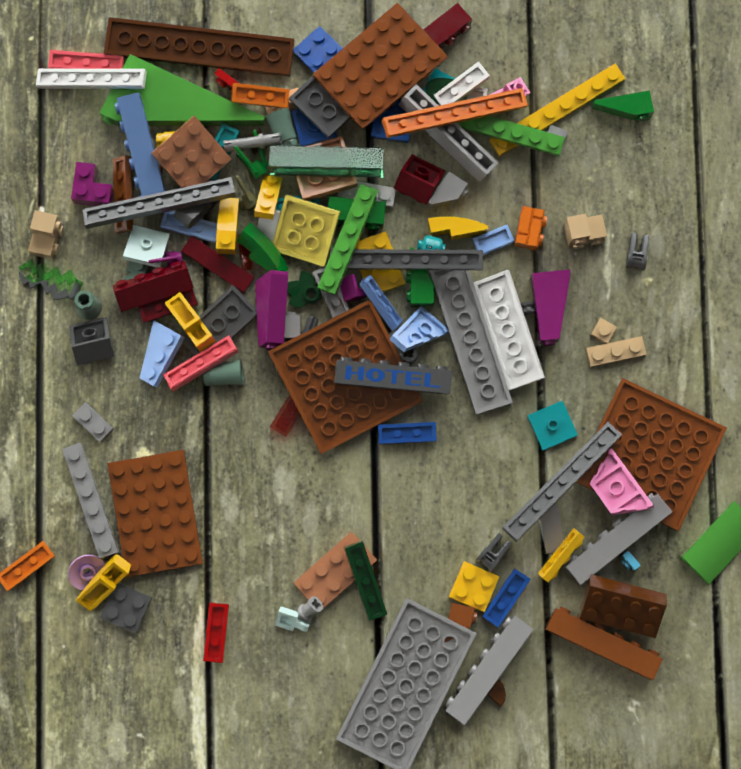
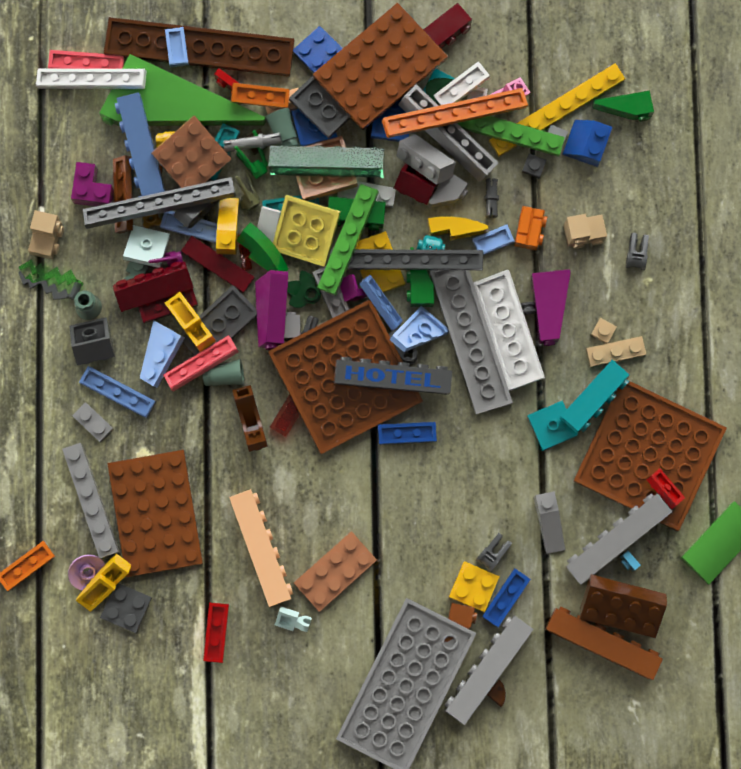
(117, 392): none -> medium blue tile
(156, 221): none -> pearl gold plate
(176, 47): none -> light blue tile
(250, 418): none -> reddish brown arch
(260, 548): none -> light nougat brick
(268, 197): yellow plate -> none
(312, 606): light grey bush -> none
(365, 580): dark green plate -> none
(425, 159): none -> light grey brick
(491, 197): none -> dark grey pin
(534, 166): none -> dark grey plate
(561, 555): yellow plate -> none
(562, 481): plate -> none
(587, 141): none -> blue slope
(593, 398): none -> teal brick
(618, 487): bright pink wing -> none
(665, 488): none -> red plate

